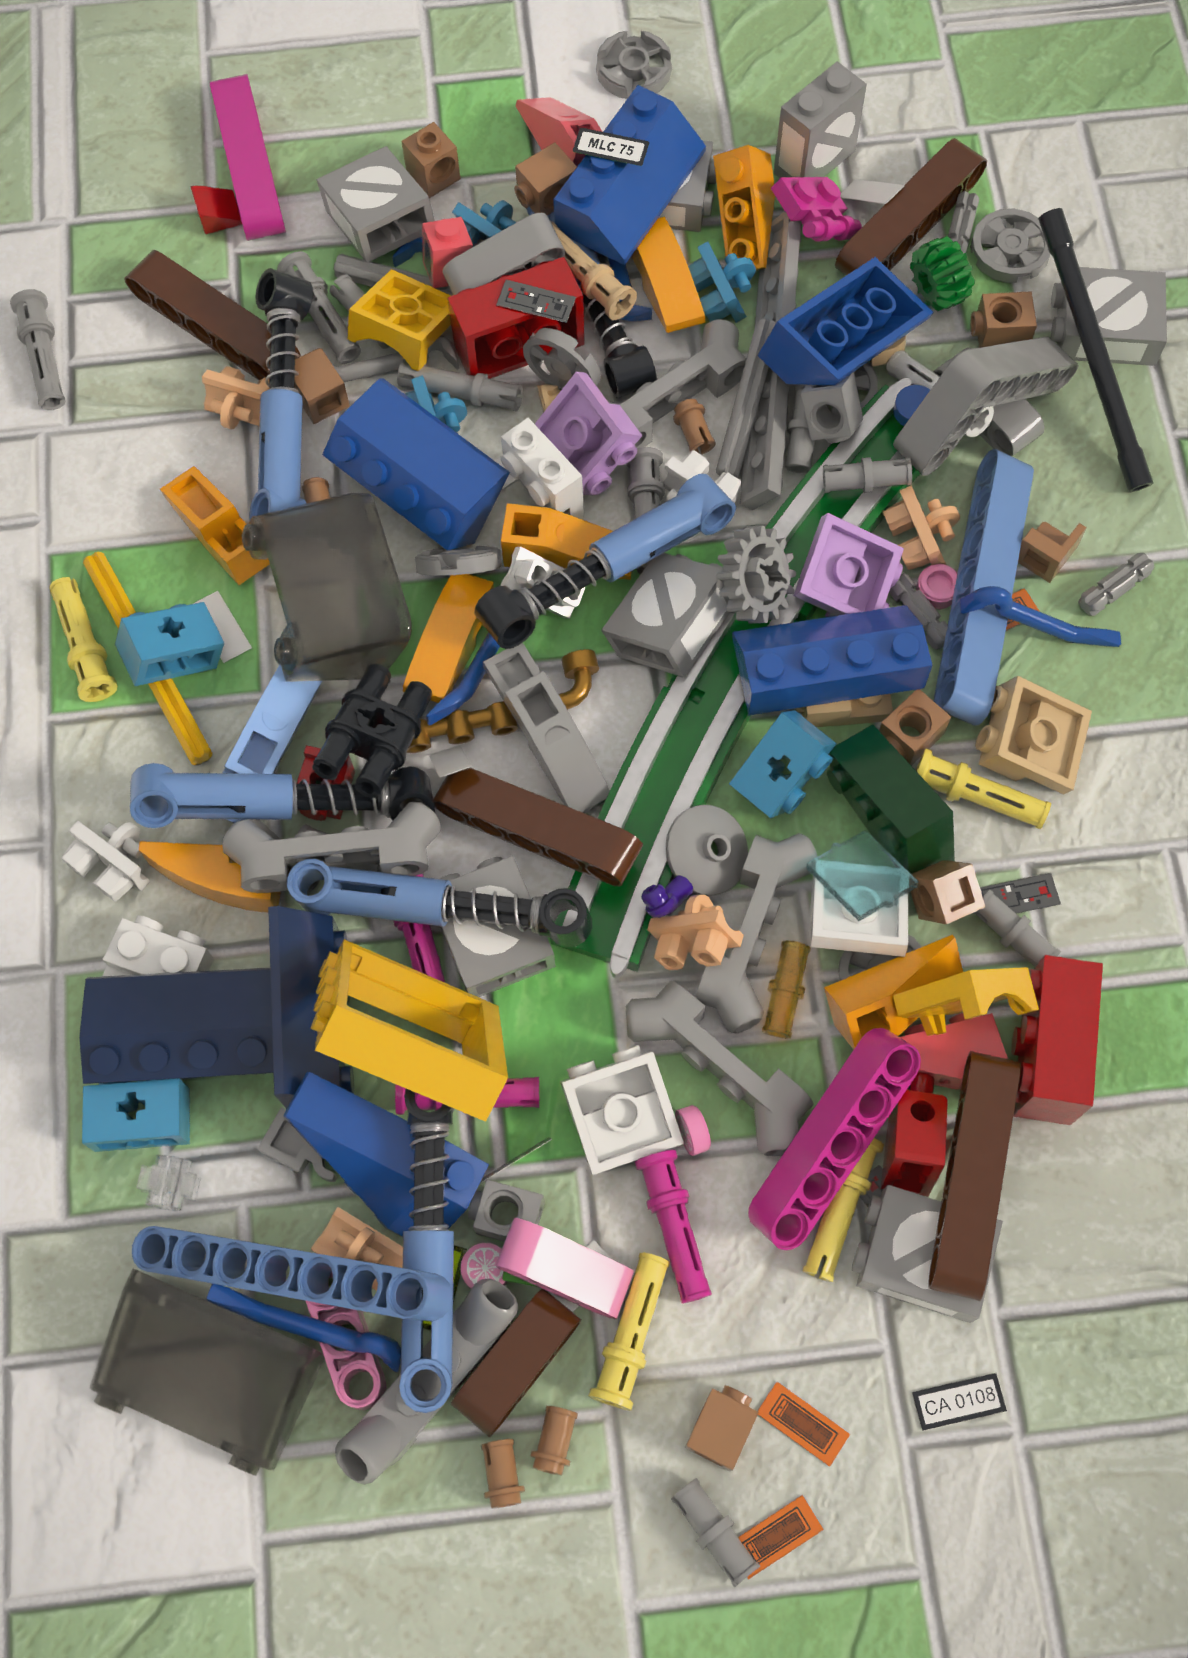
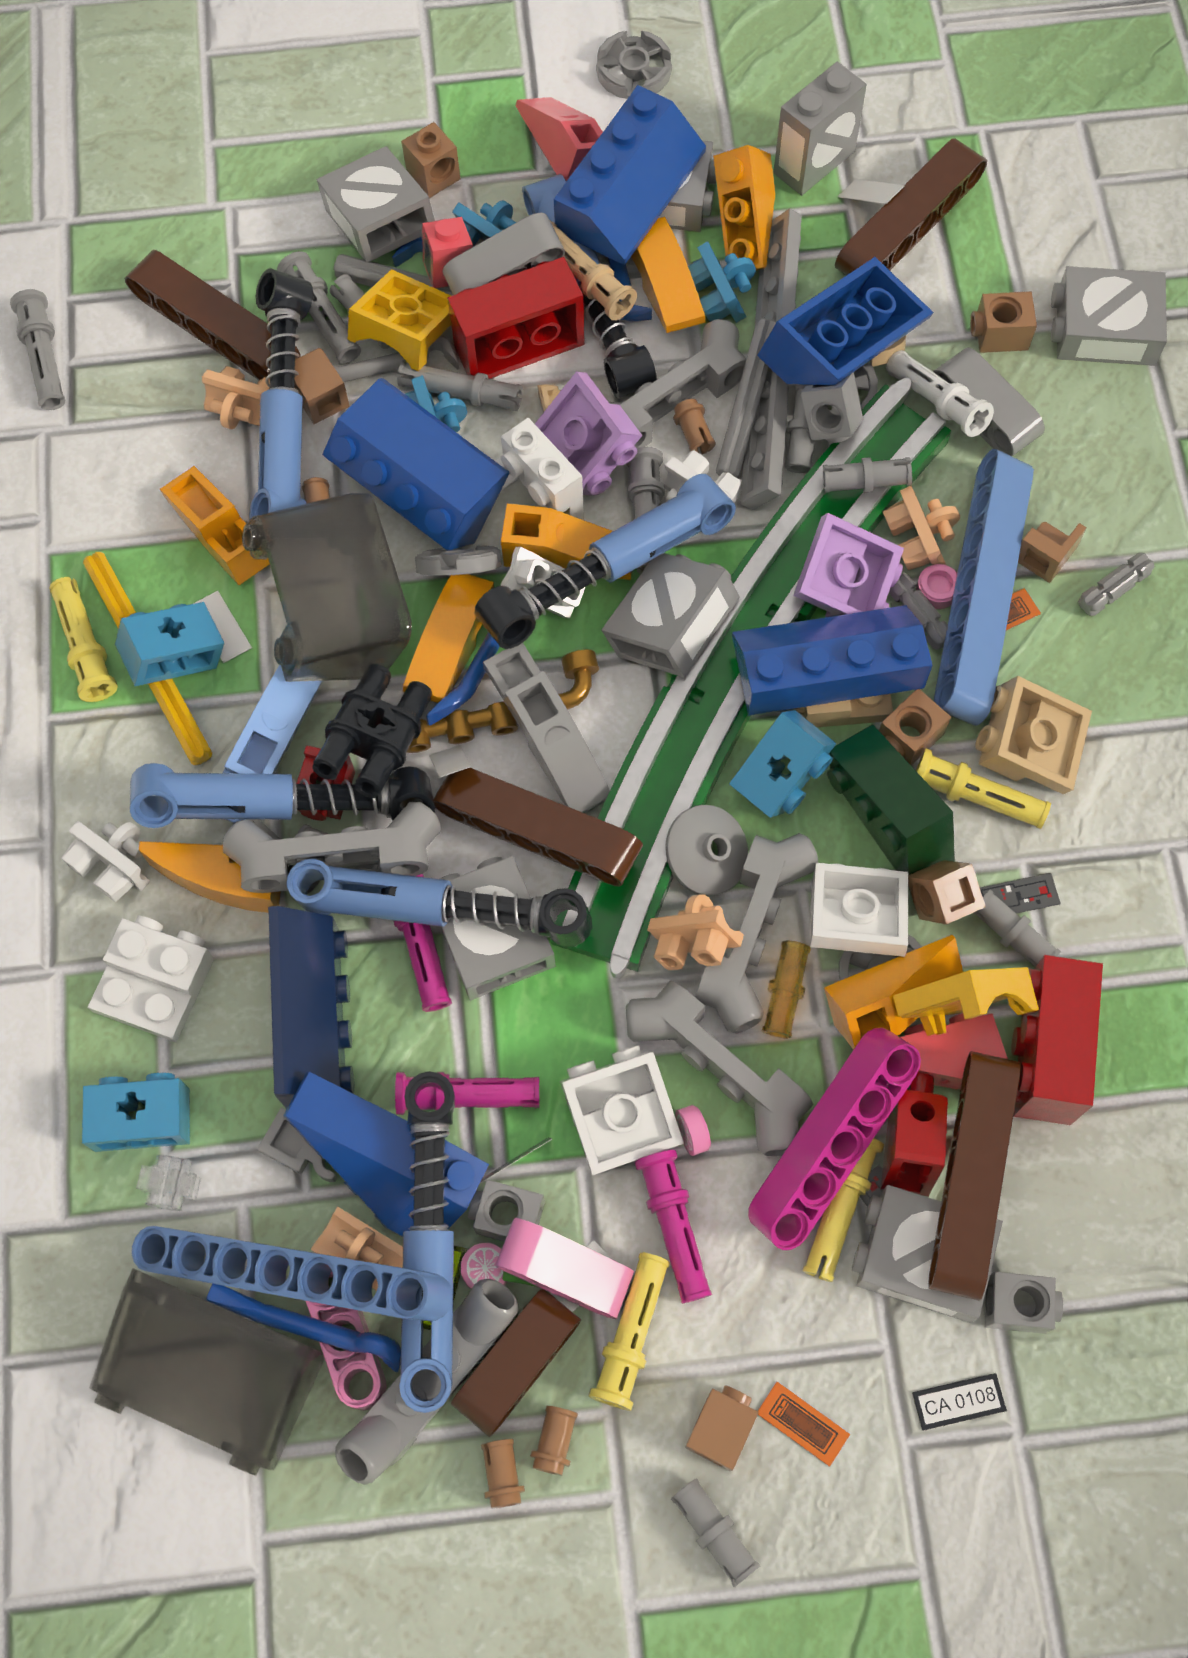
(176, 1025): dark blue slope -> none
(216, 208): red slope -> none
(247, 157): dark pink beam -> none
(456, 1080): yellow window -> none
(536, 301): dark grey sticker -> none
(542, 178): medium nougat brick -> none
(561, 360): light grey piece -> none
(611, 146): sticker -> none
(664, 901): dark purple arm -> none
(756, 574): light grey gear -> none
(780, 1533): sticker -> none
(818, 207): dark pink plate -> none
(862, 875): clear light blue piece -> none
(908, 401): blue tile -> none
(942, 273): green gear -> none
(963, 219): light grey axle -> none
(978, 381): light grey beam -> none
(1000, 1307): none -> light grey brick
(1008, 245): light grey piece -> none
(1017, 612): blue piece -> none
(1130, 454): black piece -> none

